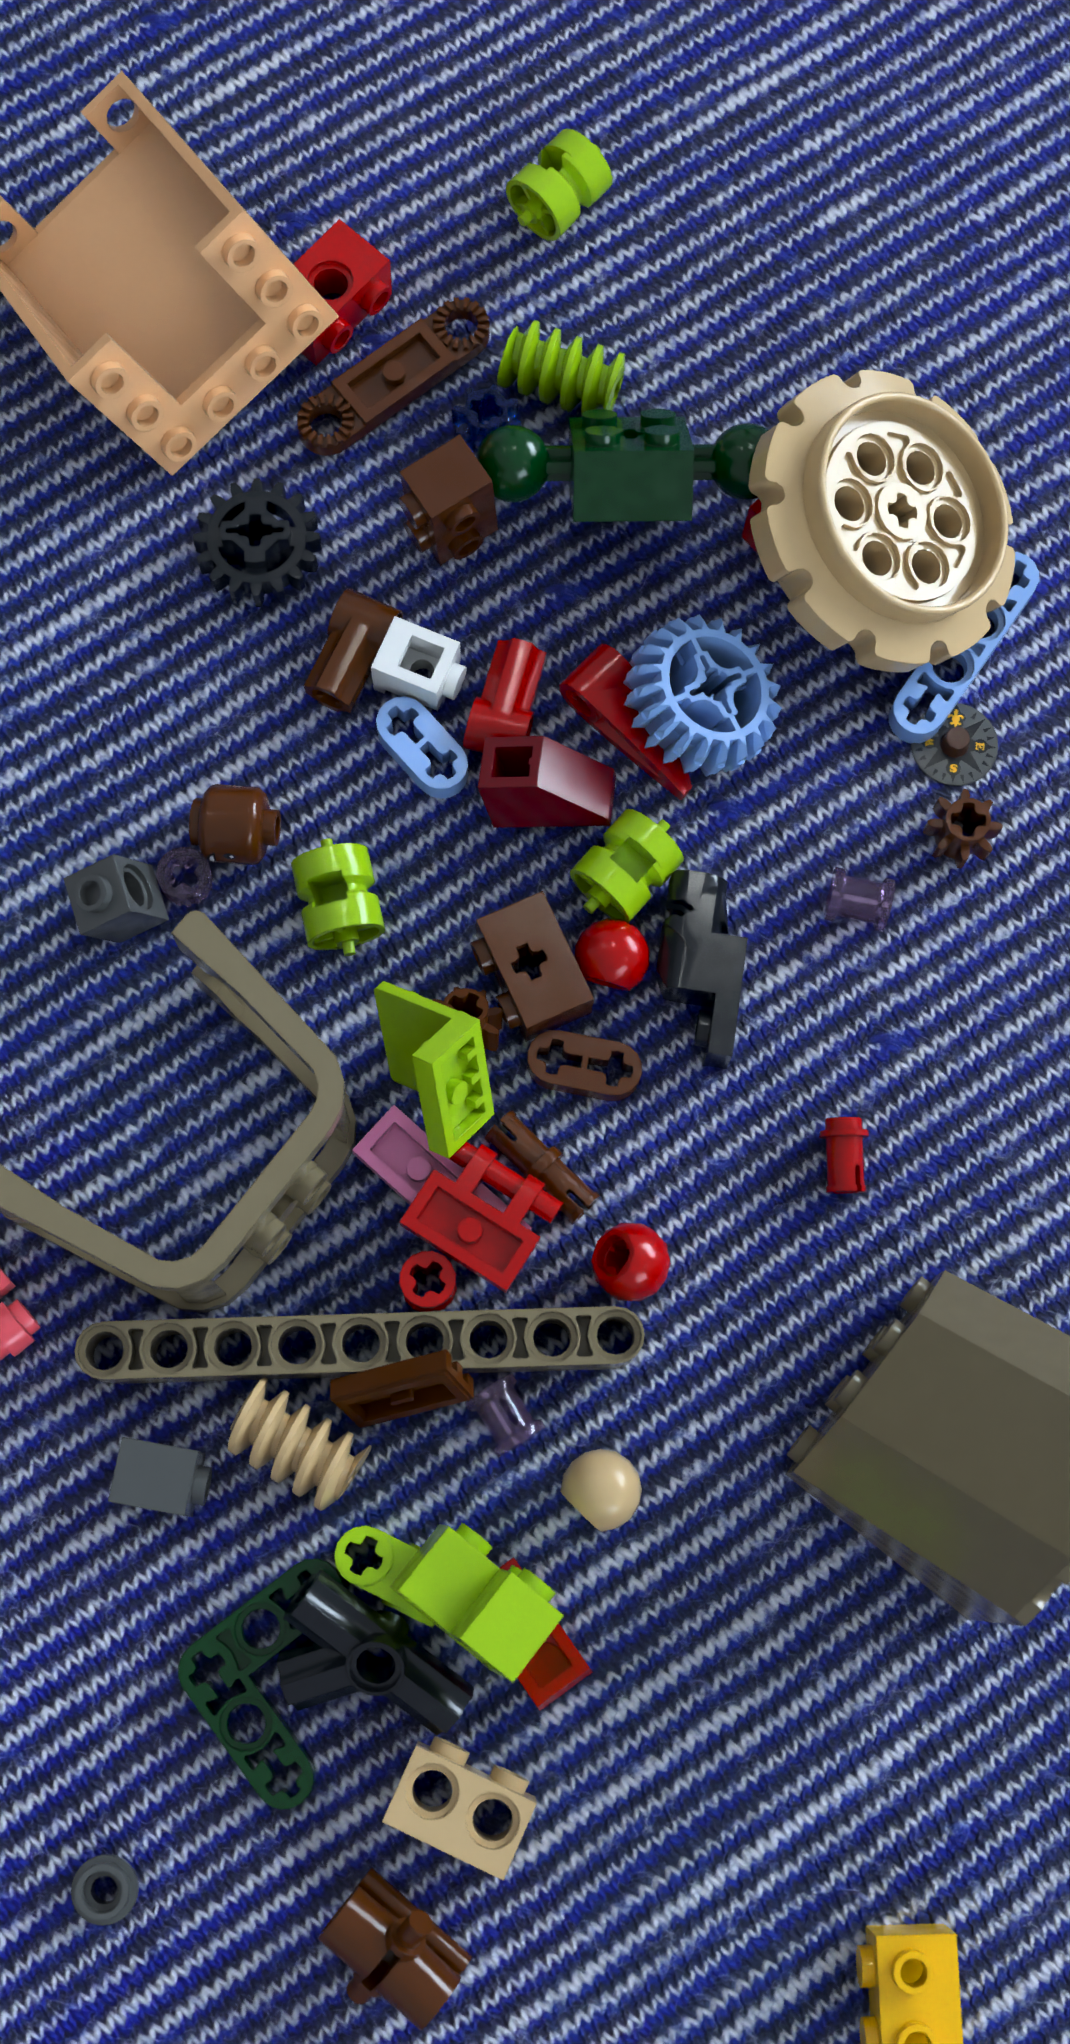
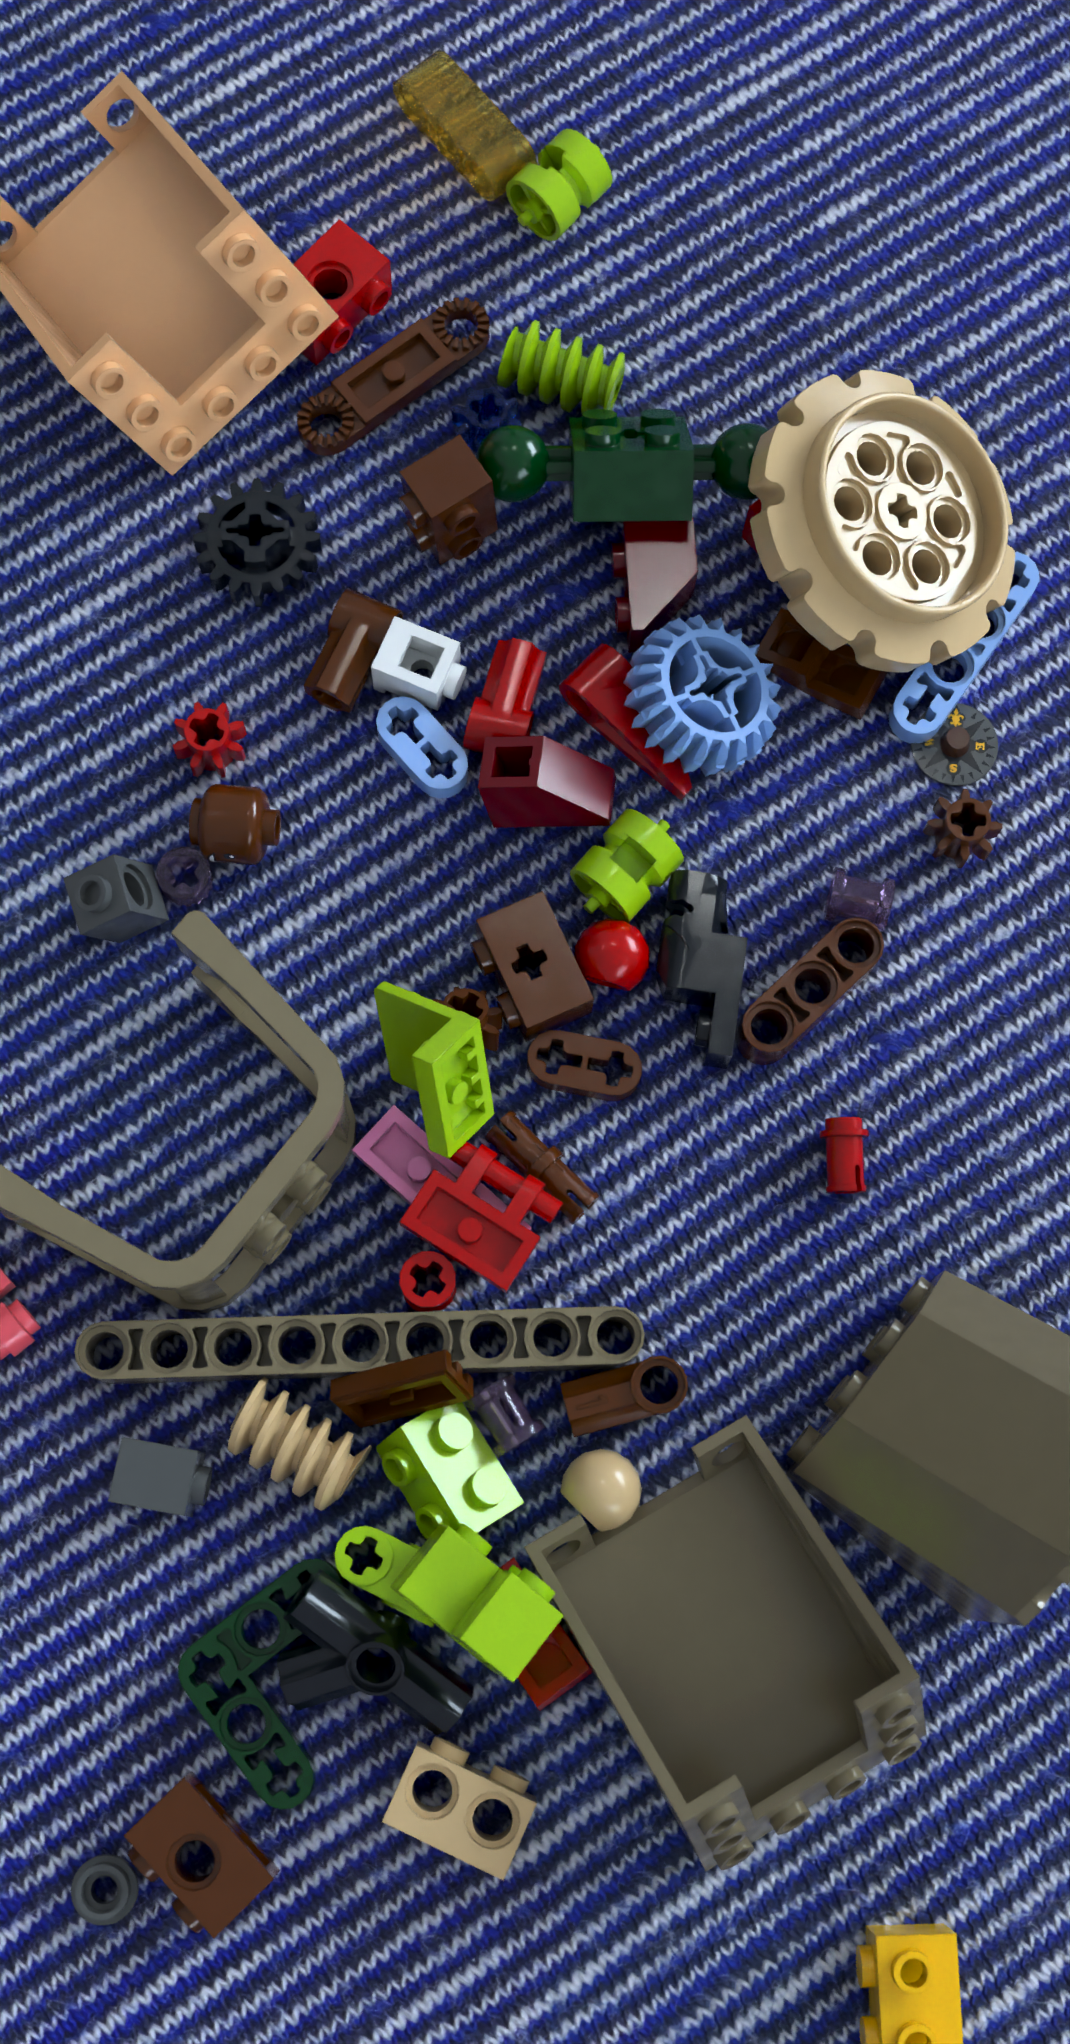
(204, 725): none -> red gear
(239, 1867): none -> reddish brown brick
(336, 888): lime wheel -> none
(394, 1951): reddish brown pin -> none
(448, 1471): none -> lime bracket
(463, 124): none -> clear yellow beam
(616, 1396): none -> reddish brown piece
(630, 1262): red piece -> none
(657, 575): none -> slope
(735, 1648): none -> dark tan windscreen
(816, 670): none -> reddish brown slope
(822, 966): none -> reddish brown beam

